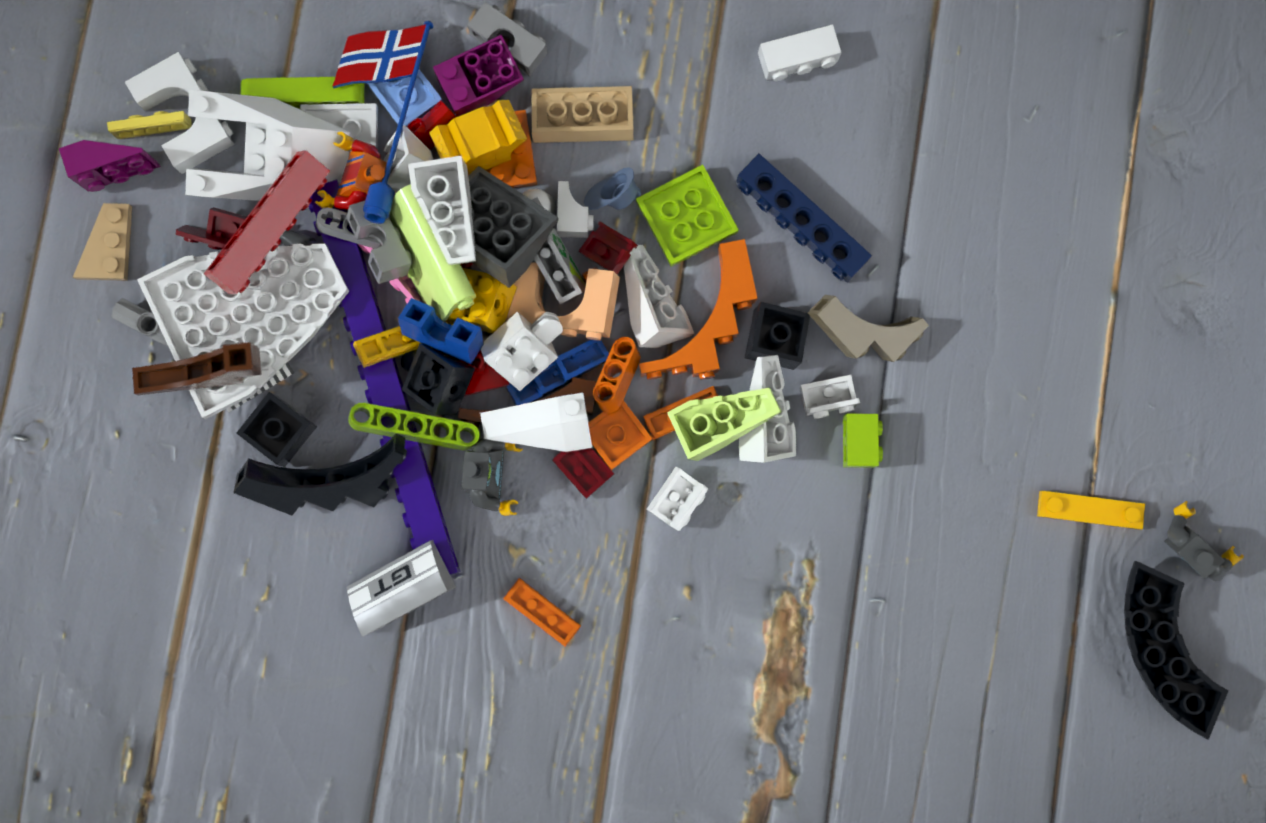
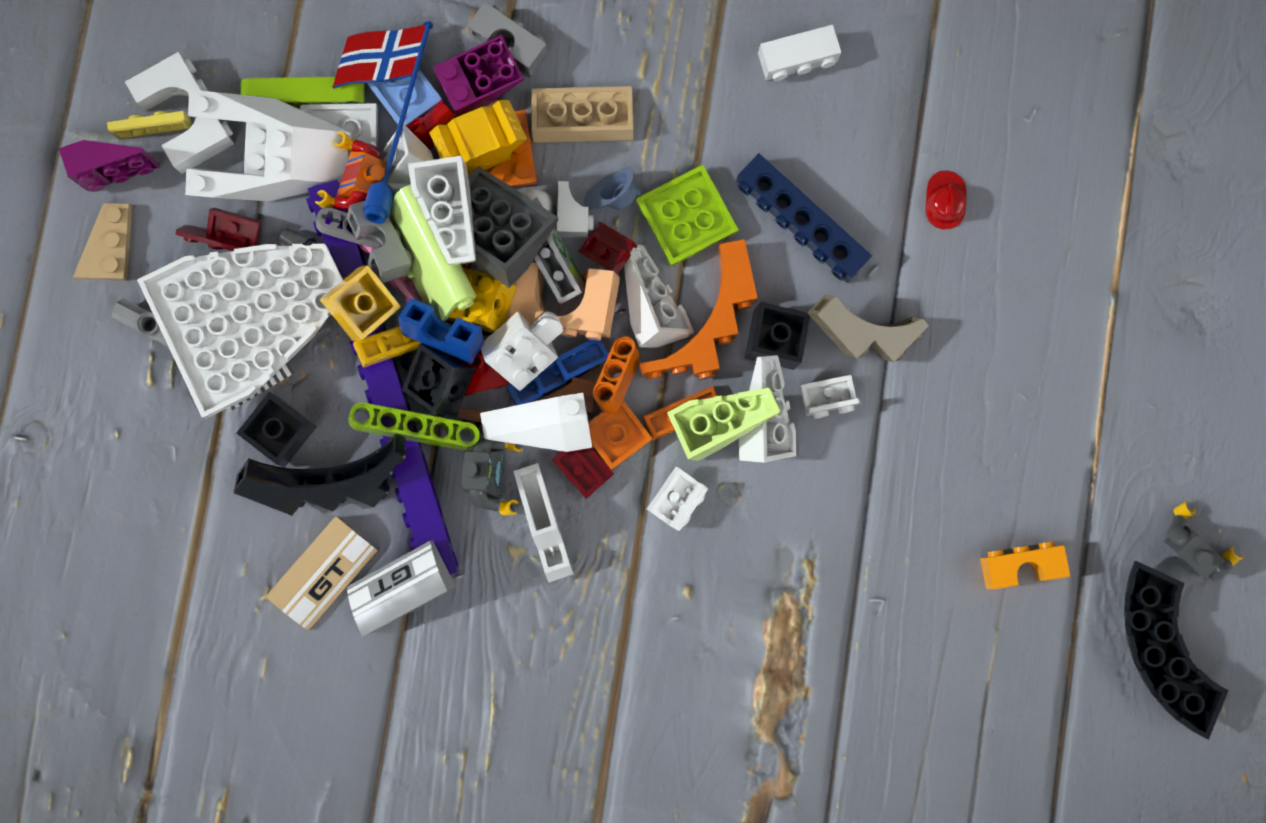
(207, 370): reddish brown arch -> none
(267, 223): brick -> none
(322, 573): none -> tan slope
(360, 303): none -> yellow brick
(542, 612): orange tile -> none
(543, 522): none -> white slope
(862, 441): lime brick -> none
(945, 200): none -> red piece
(1047, 561): none -> light orange arch
(1091, 510): yellow plate -> none

